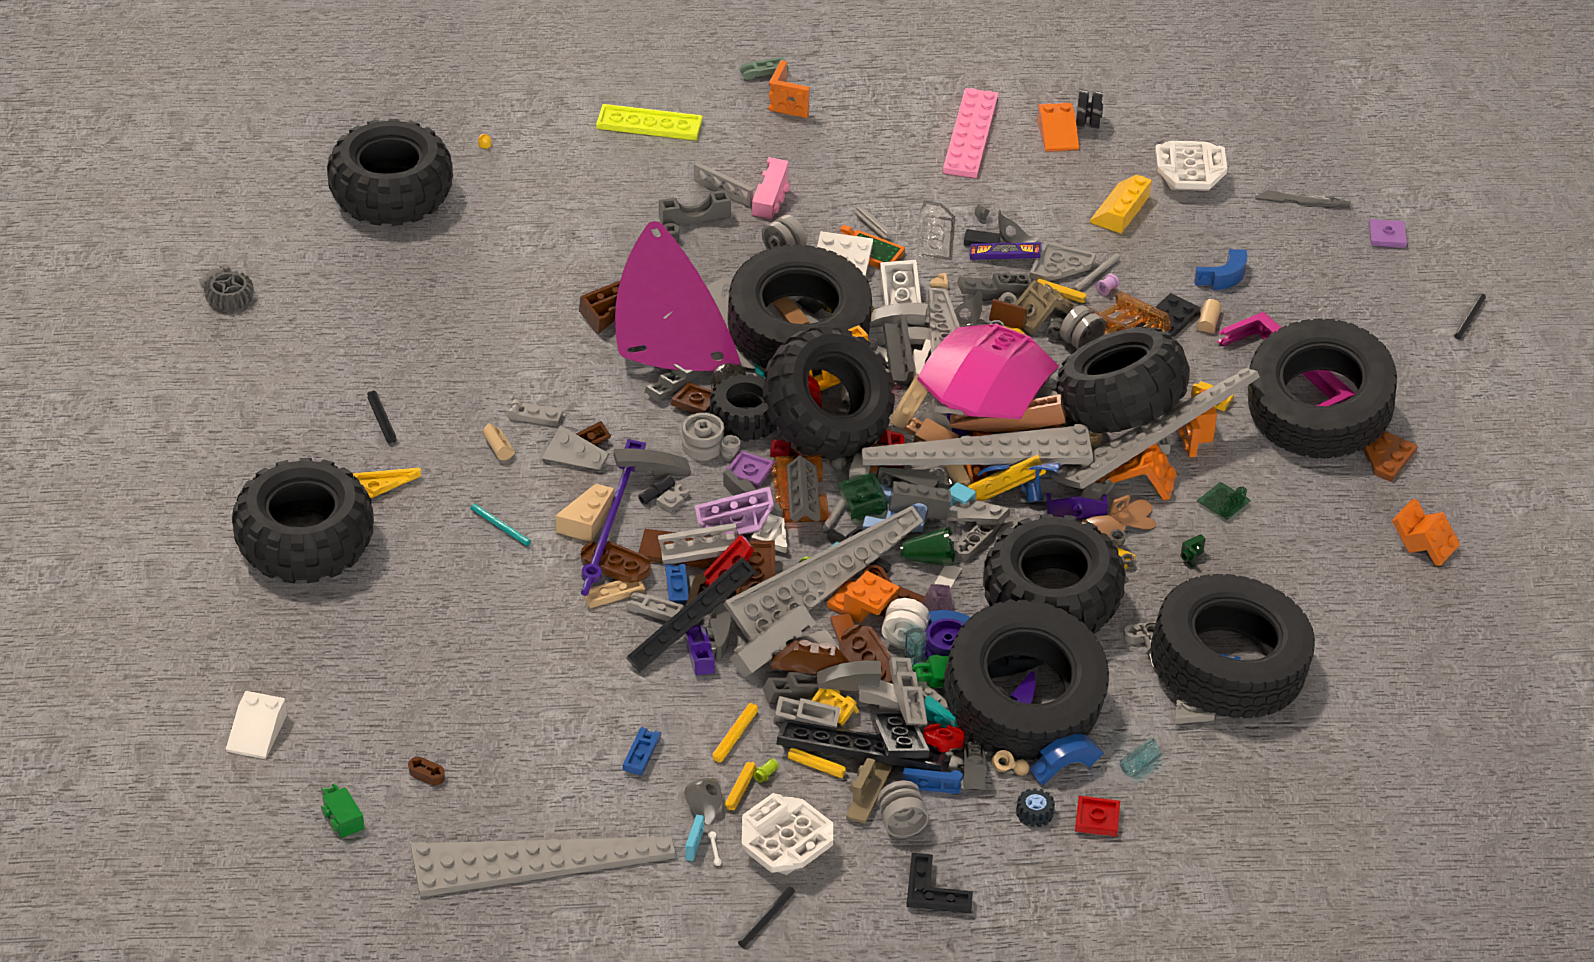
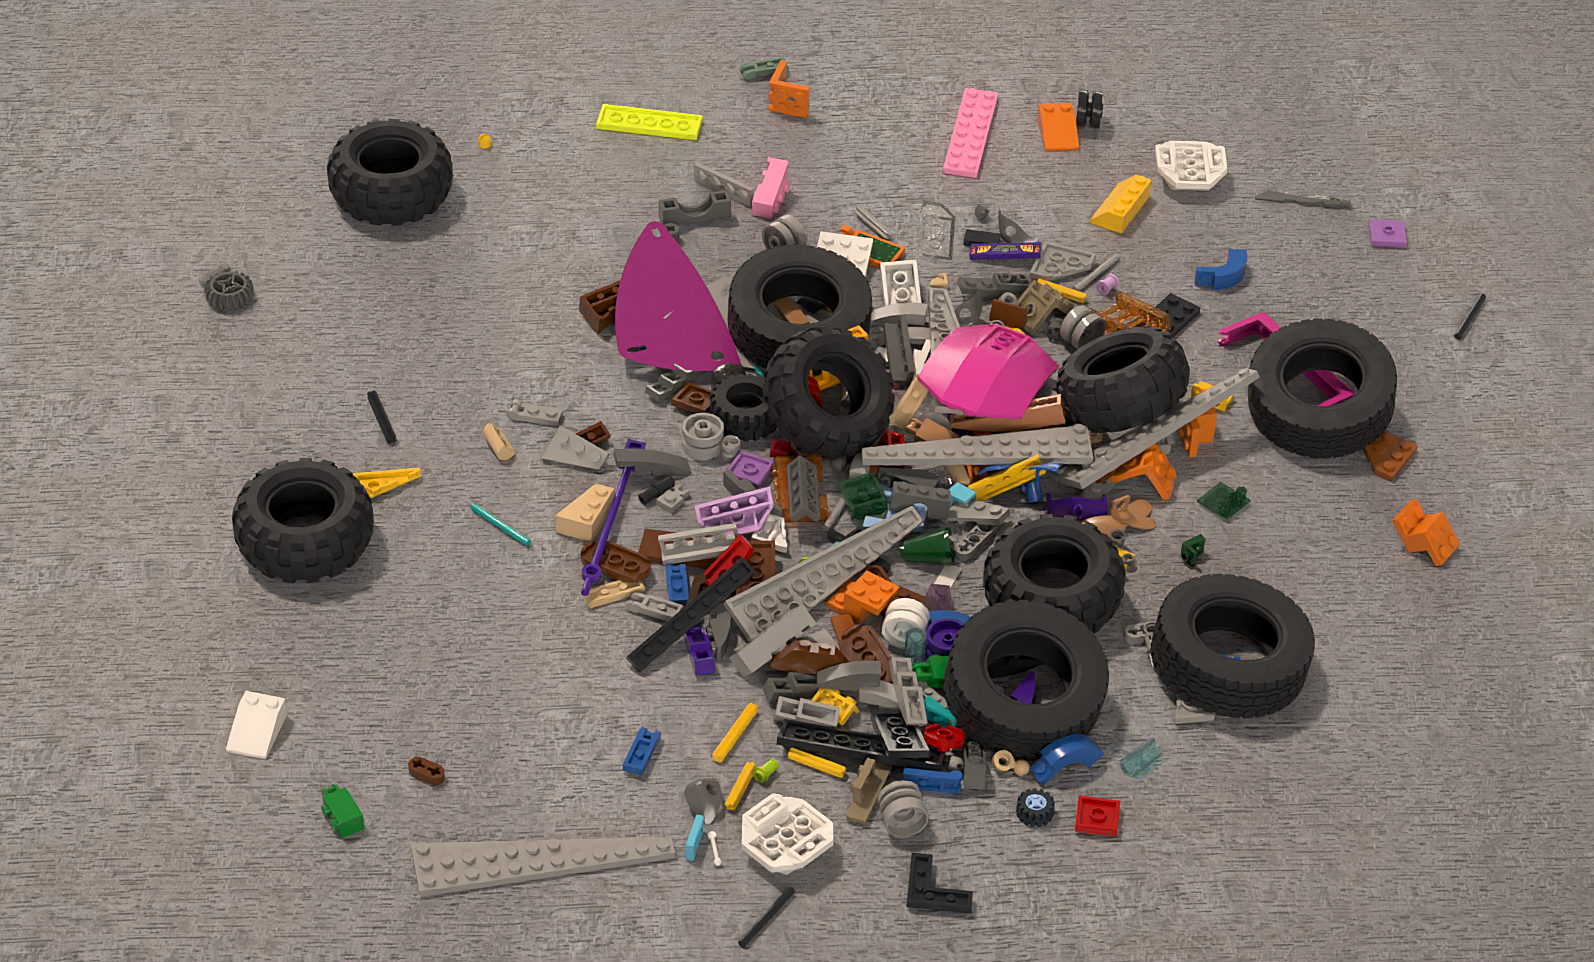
(1209, 316): tan brick -> none

